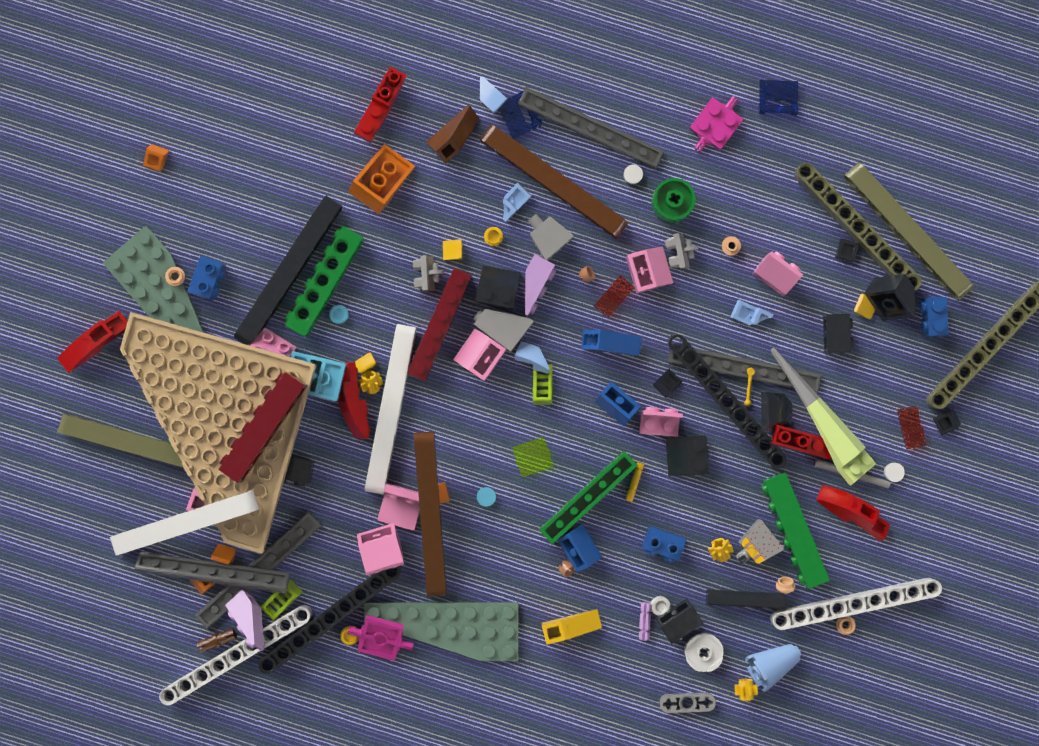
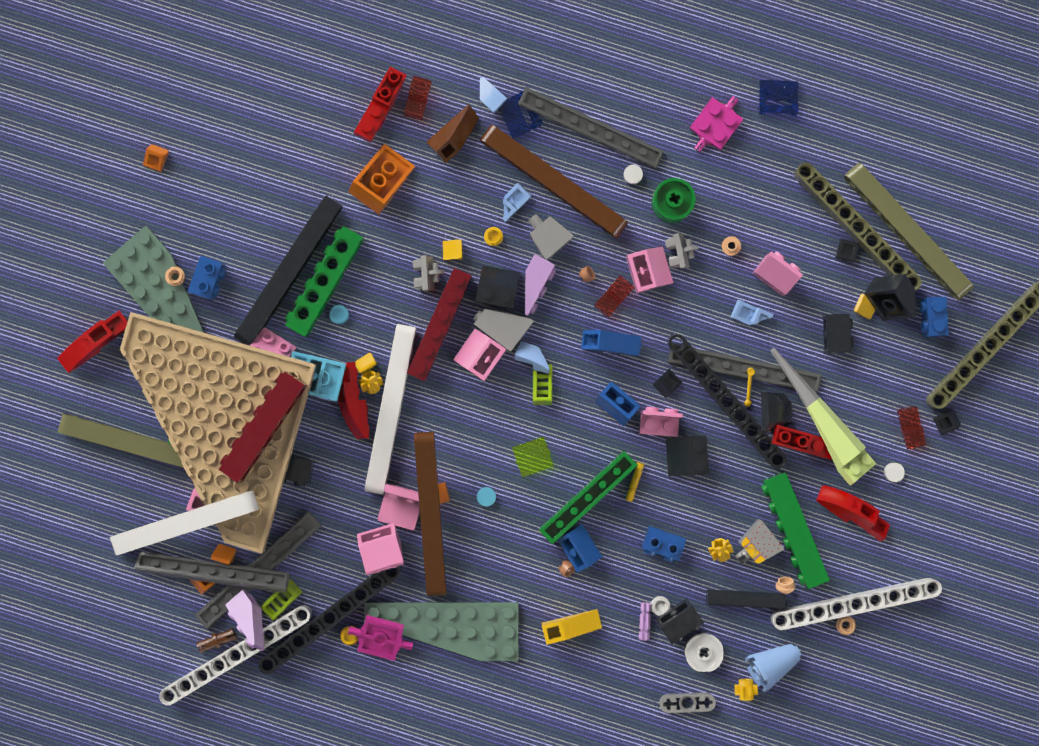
(417, 98): none -> clear red slope
(866, 478): light grey bar -> none

